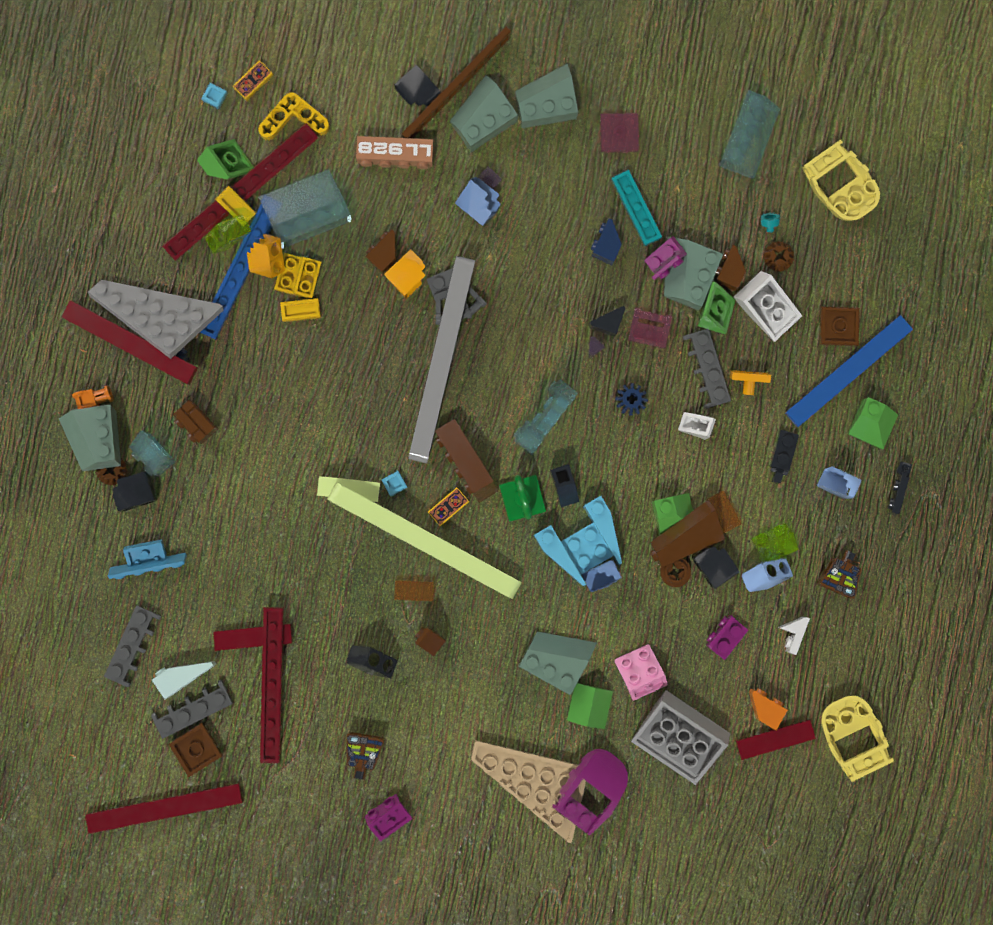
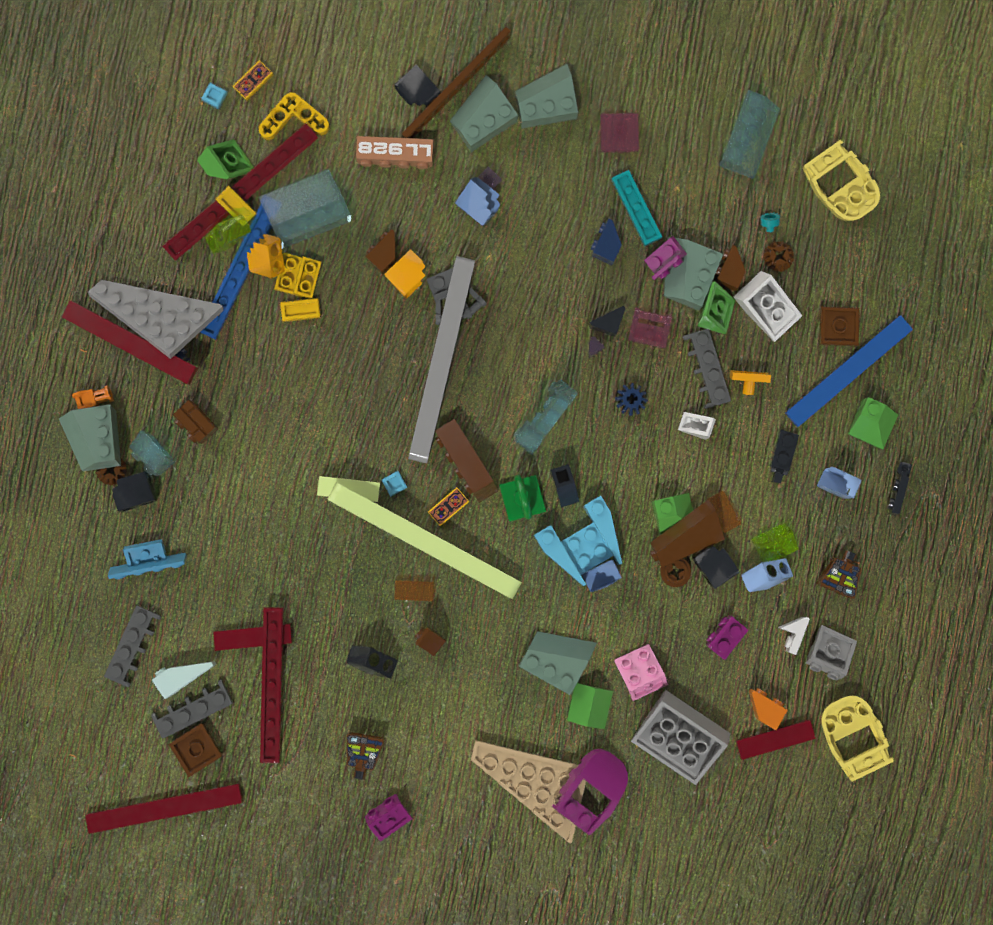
(831, 653): none -> light grey plate

